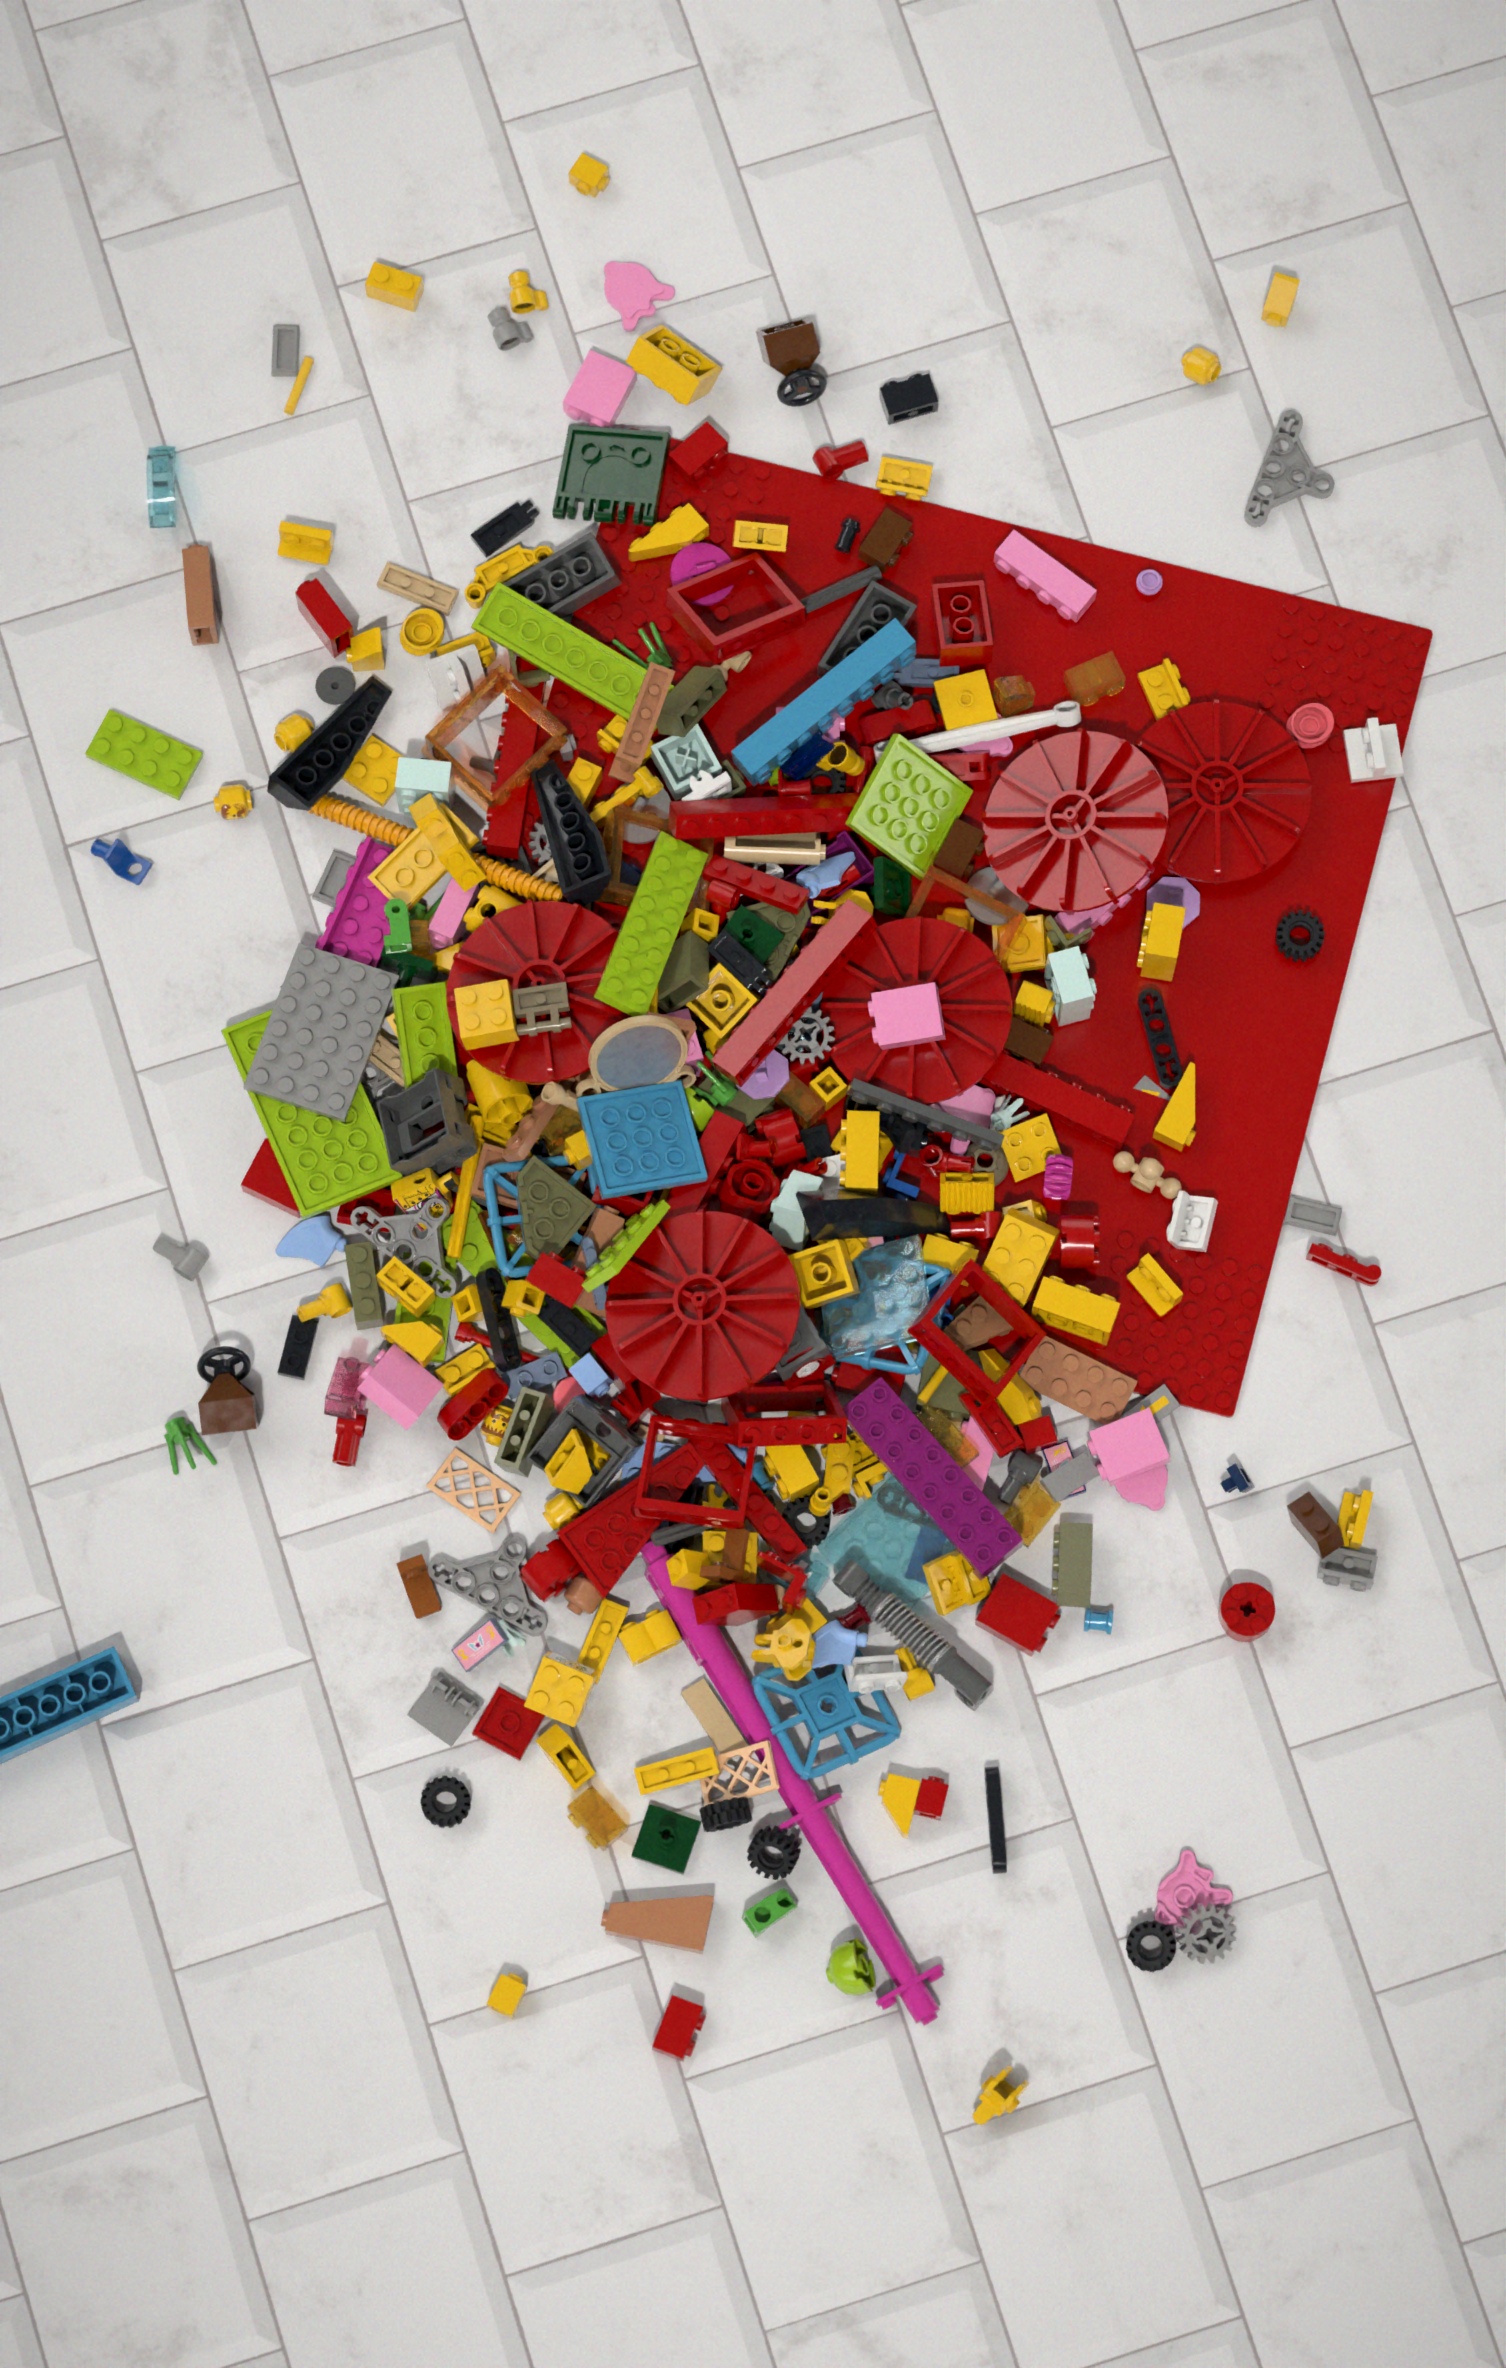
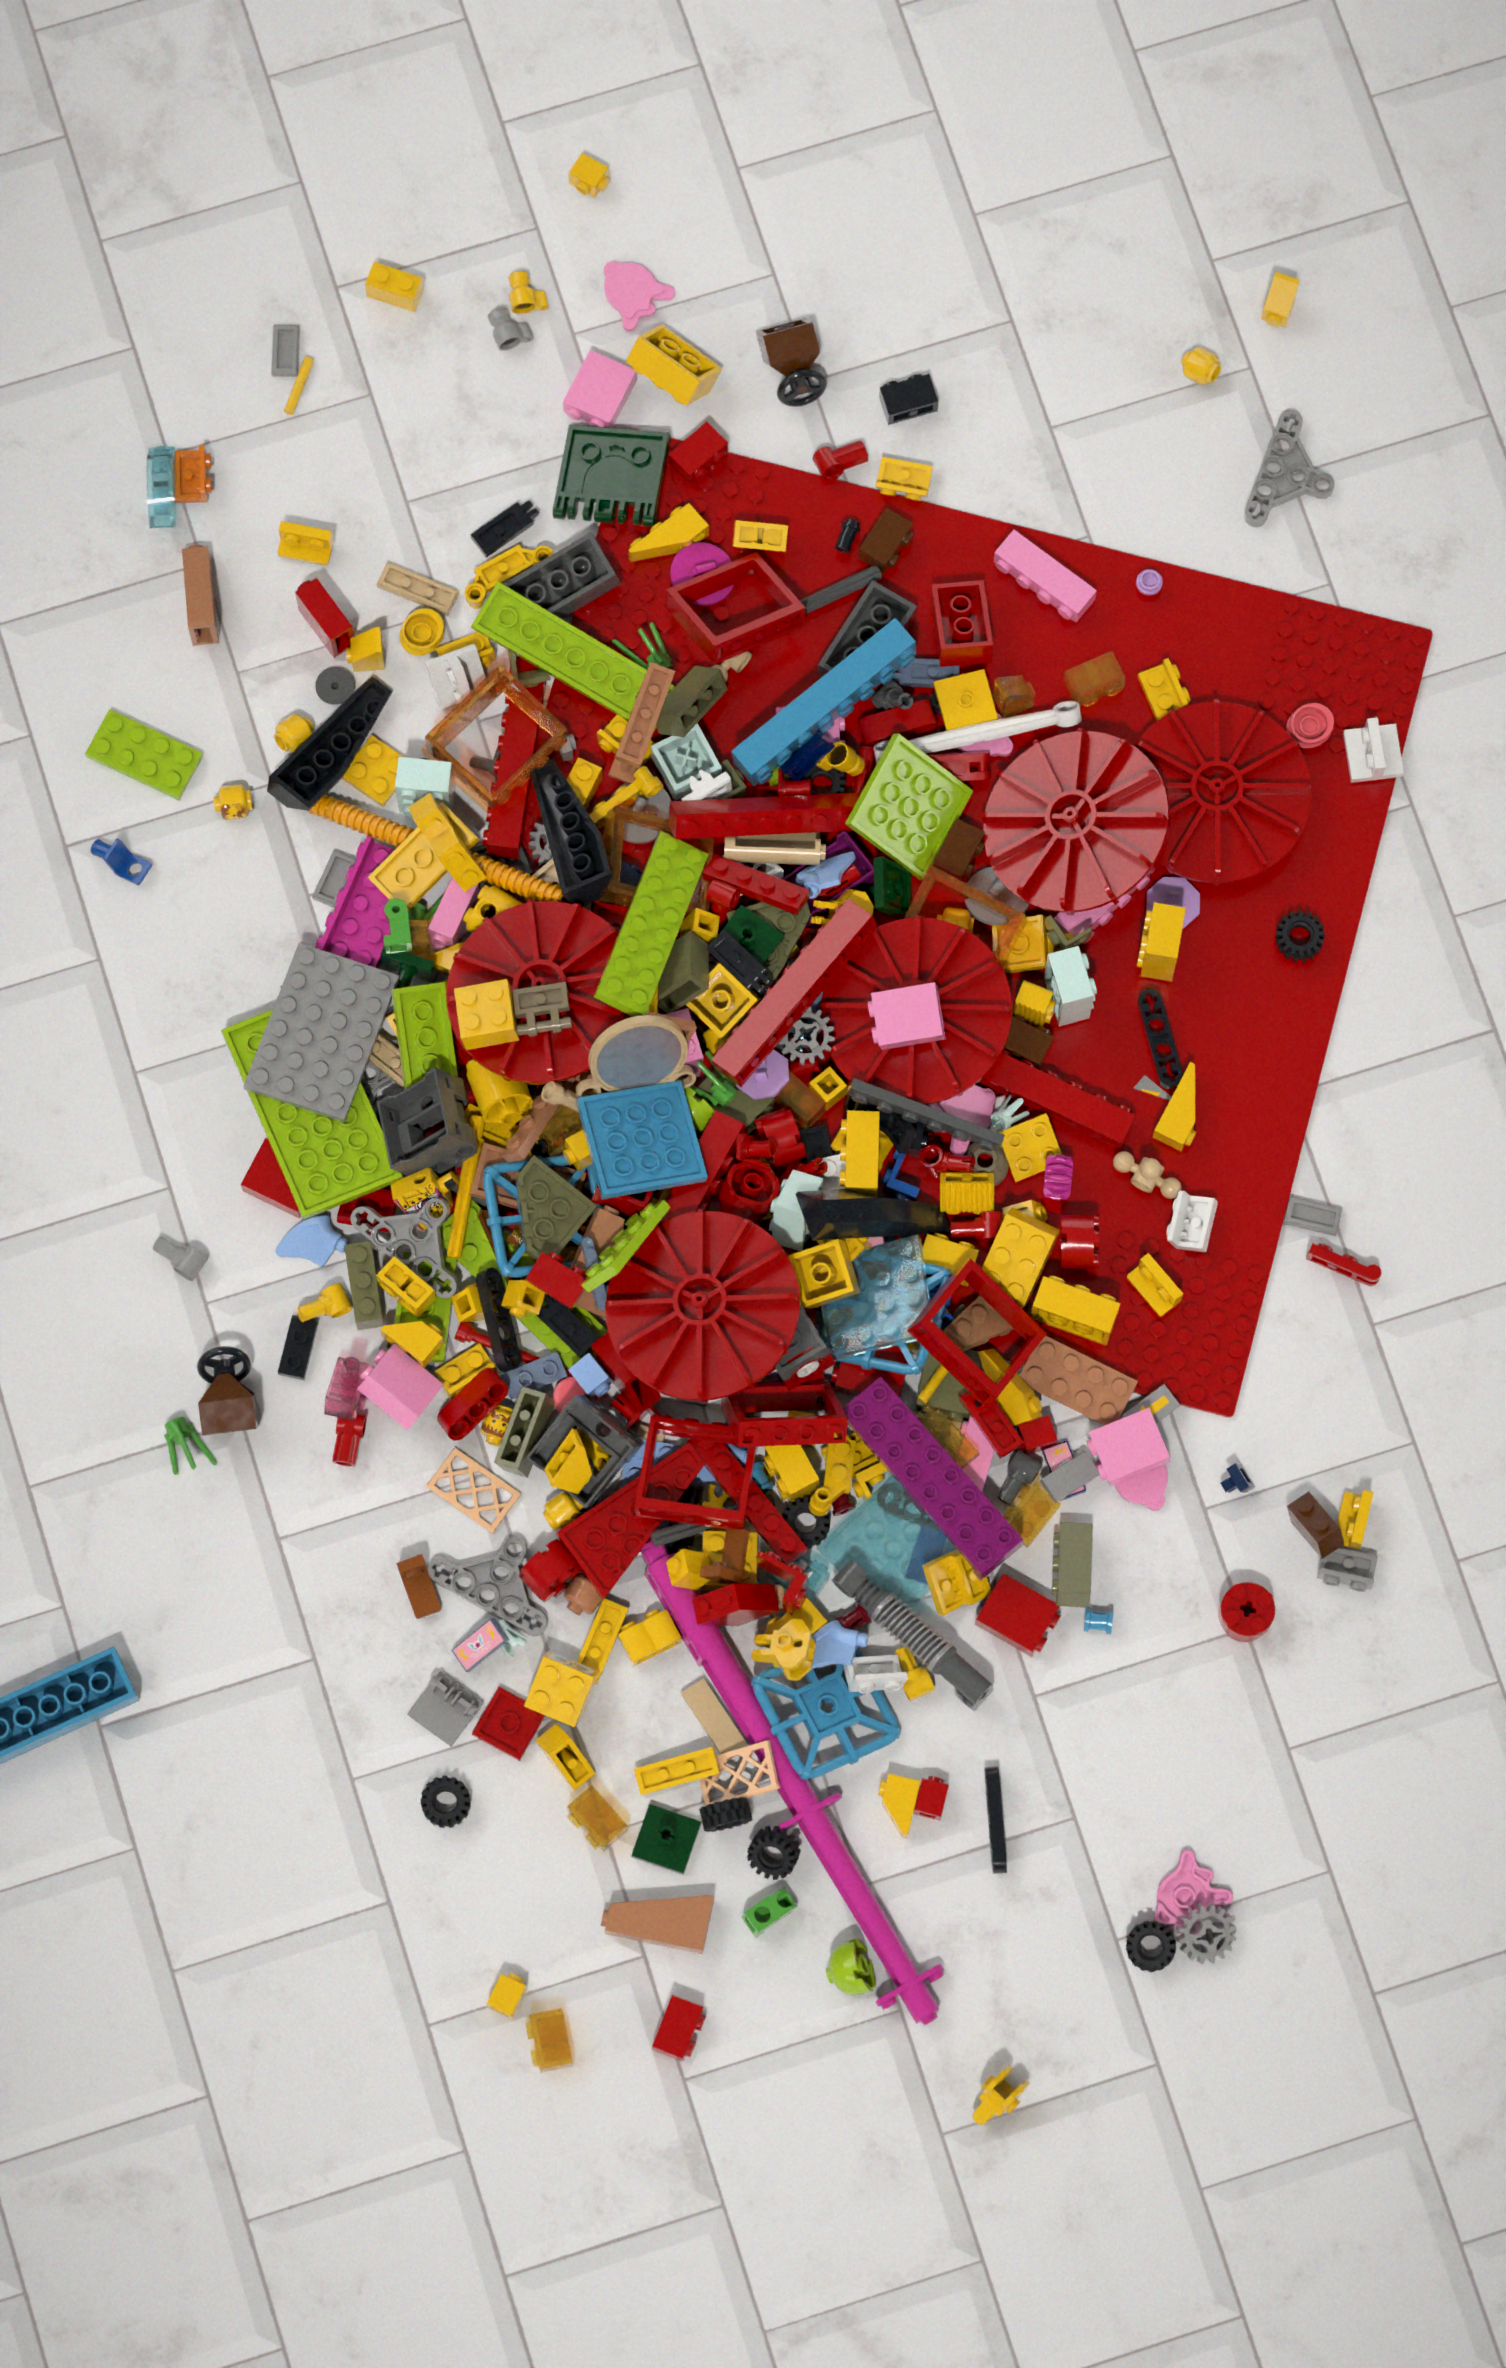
(191, 475): none -> orange bracket
(550, 2040): none -> clear yellow brick

